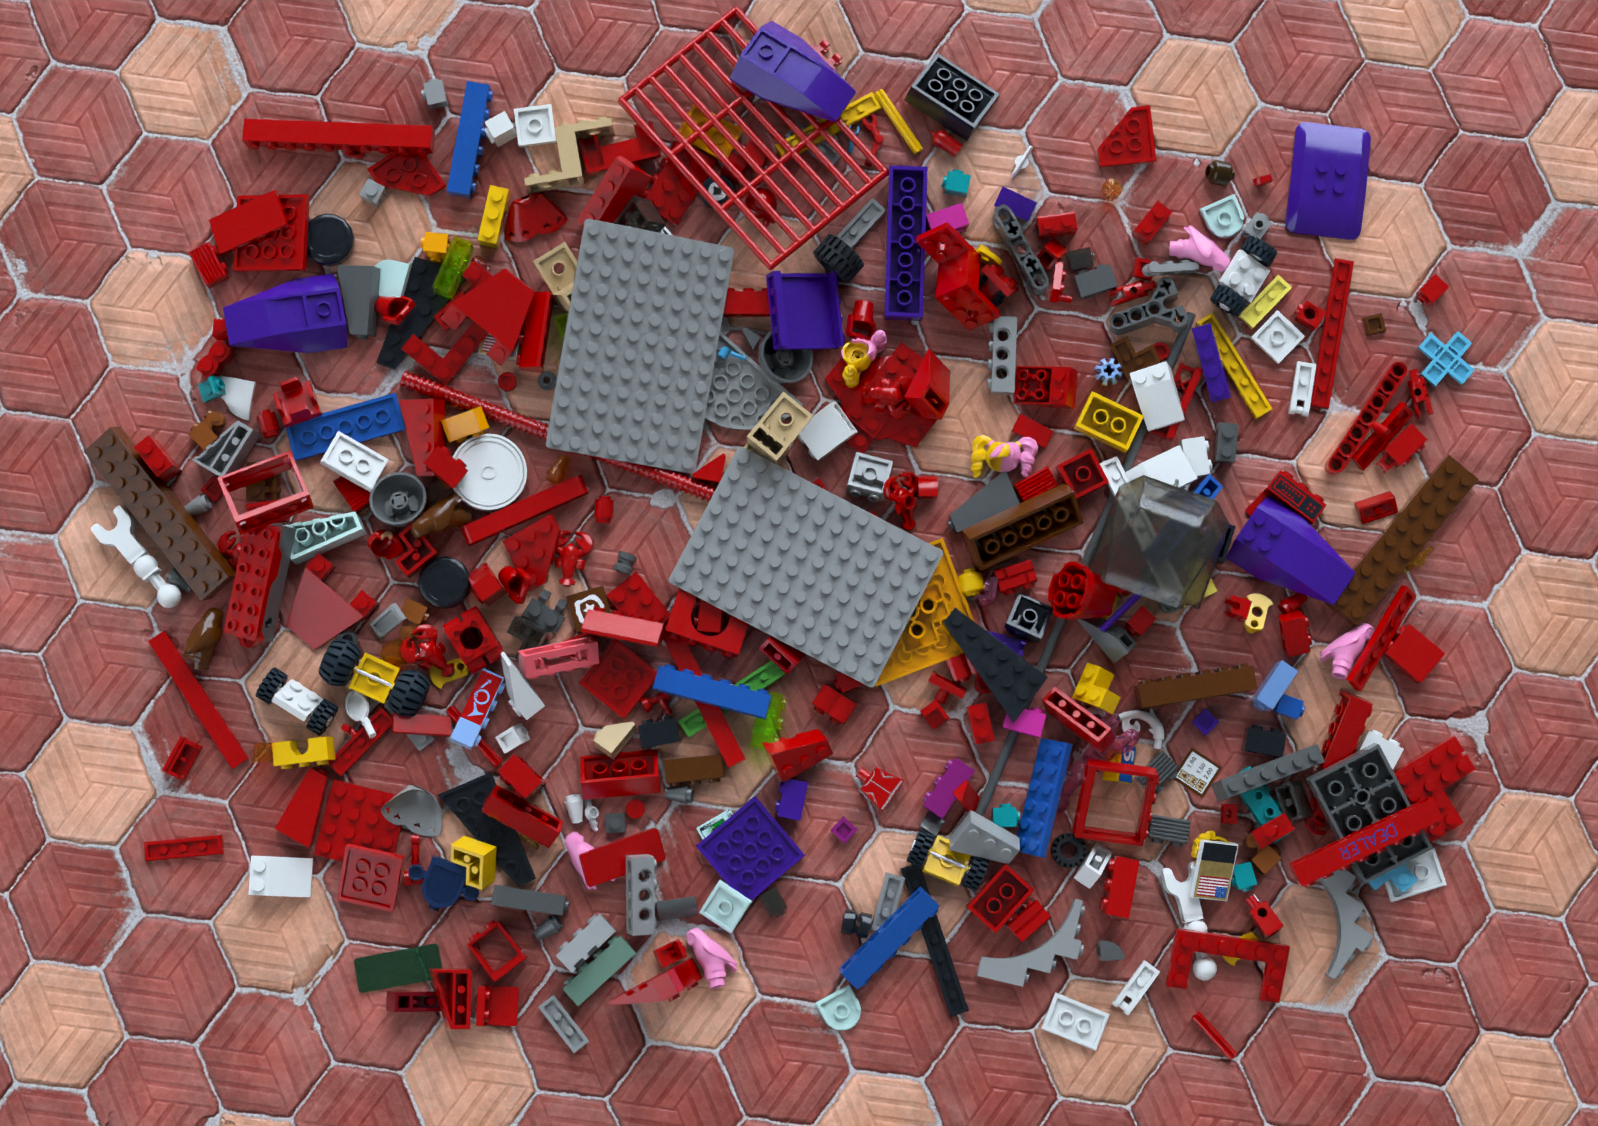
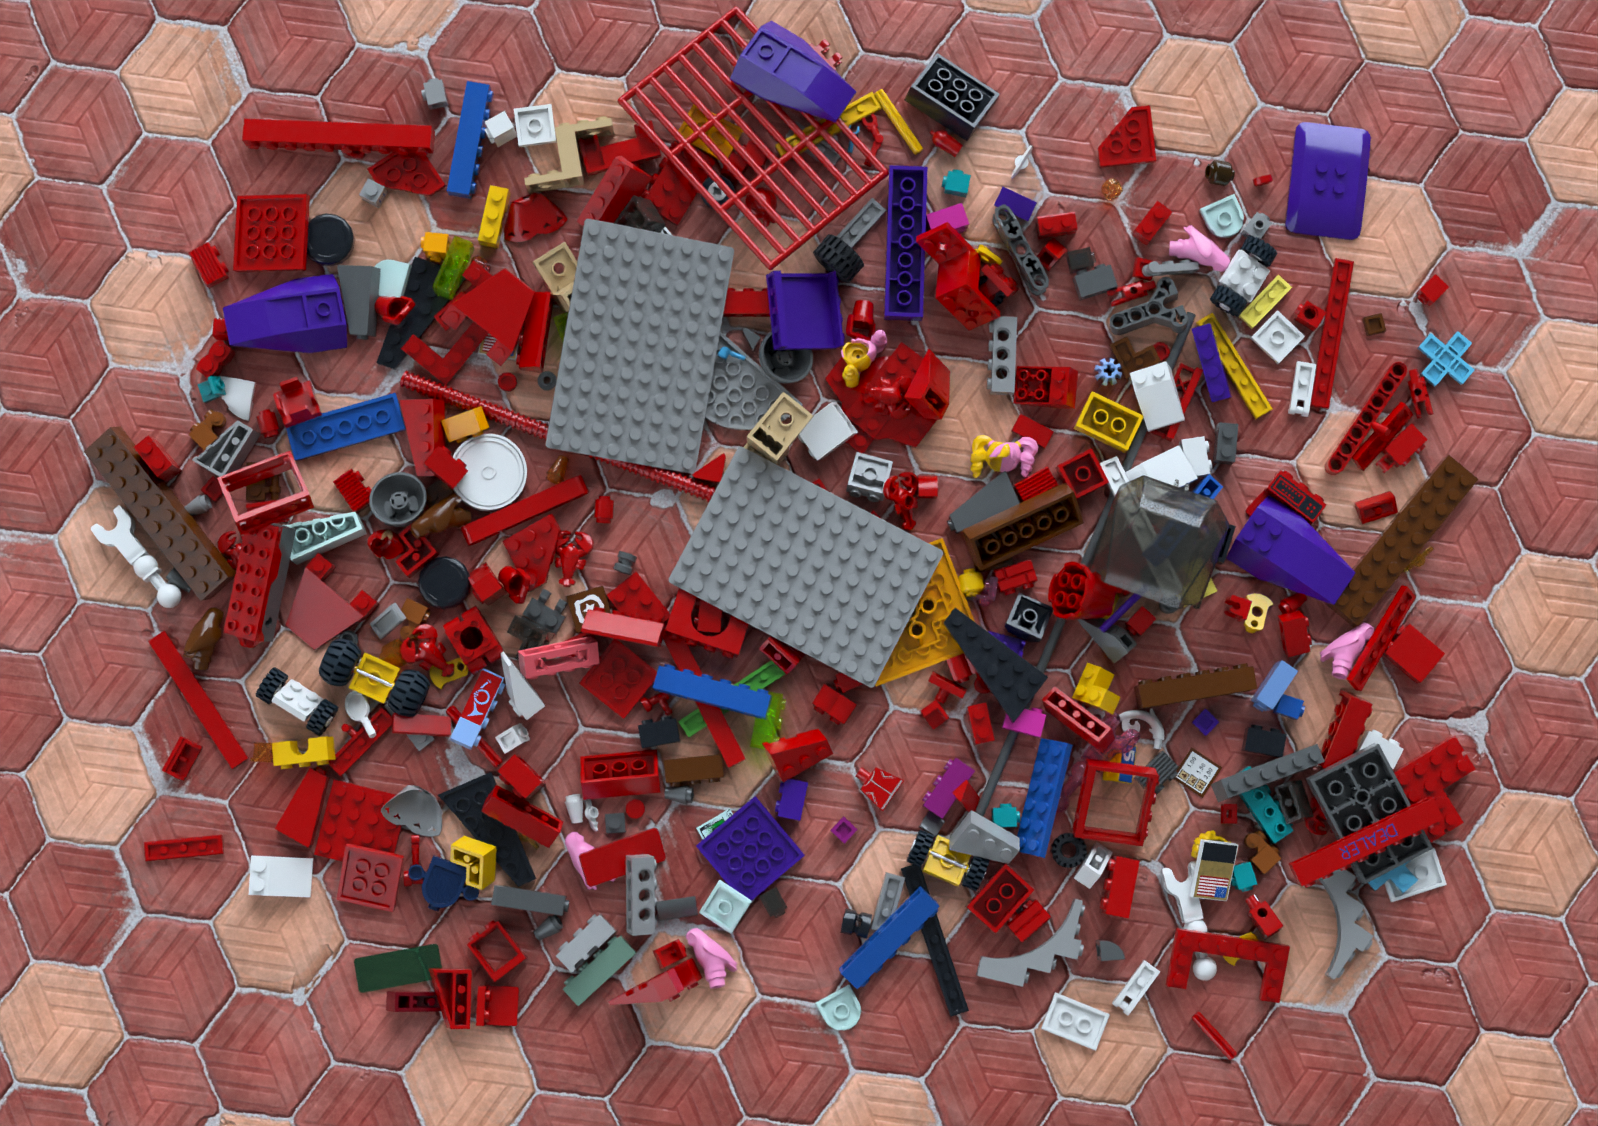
(248, 222): red tile -> none
(354, 461): white tile -> none
(564, 1023): light grey plate -> none
(614, 738): tan slope -> none
(1057, 288): red plate -> none
(1169, 829): dark grey brick -> none
(1273, 830): red tile -> none

